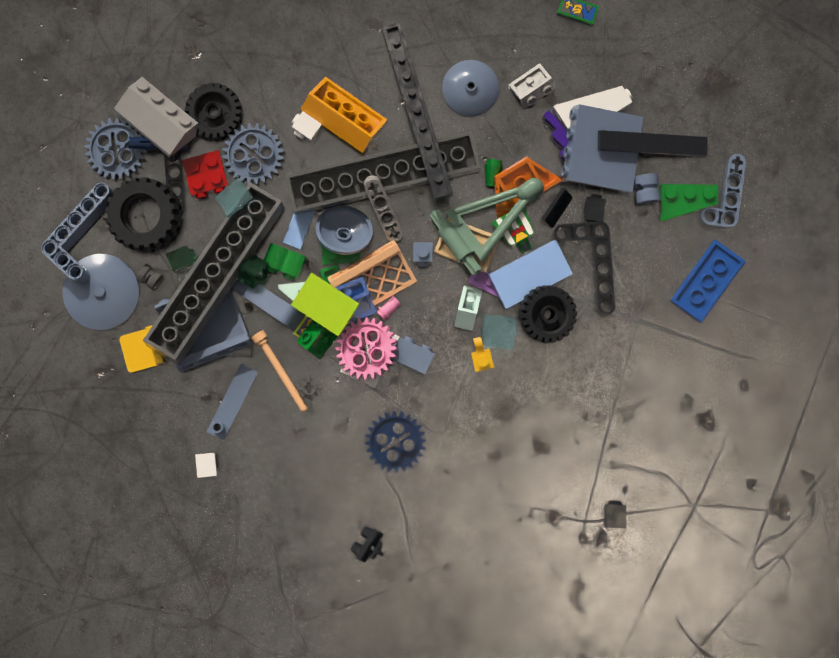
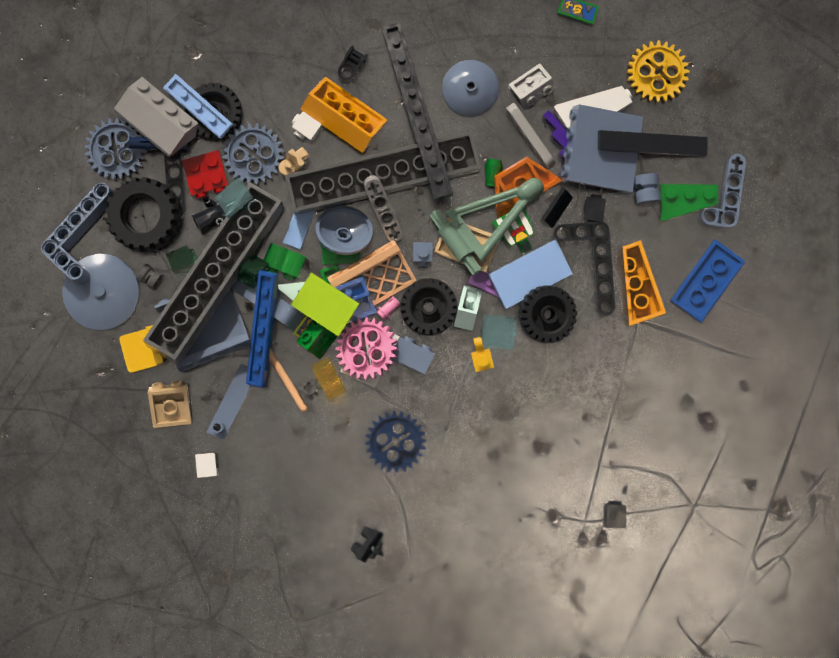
(169, 404): none -> tan plate
(198, 106): none -> light blue tile
(210, 216): none -> black piece
(262, 328): none -> blue tile
(293, 161): none -> tan hips
(328, 379): none -> clear yellow brick
(353, 62): none -> black piece
(428, 291): none -> black wheel
(530, 135): none -> light grey beam
(642, 292): none -> light orange wedge
(670, 60): none -> yellow gear

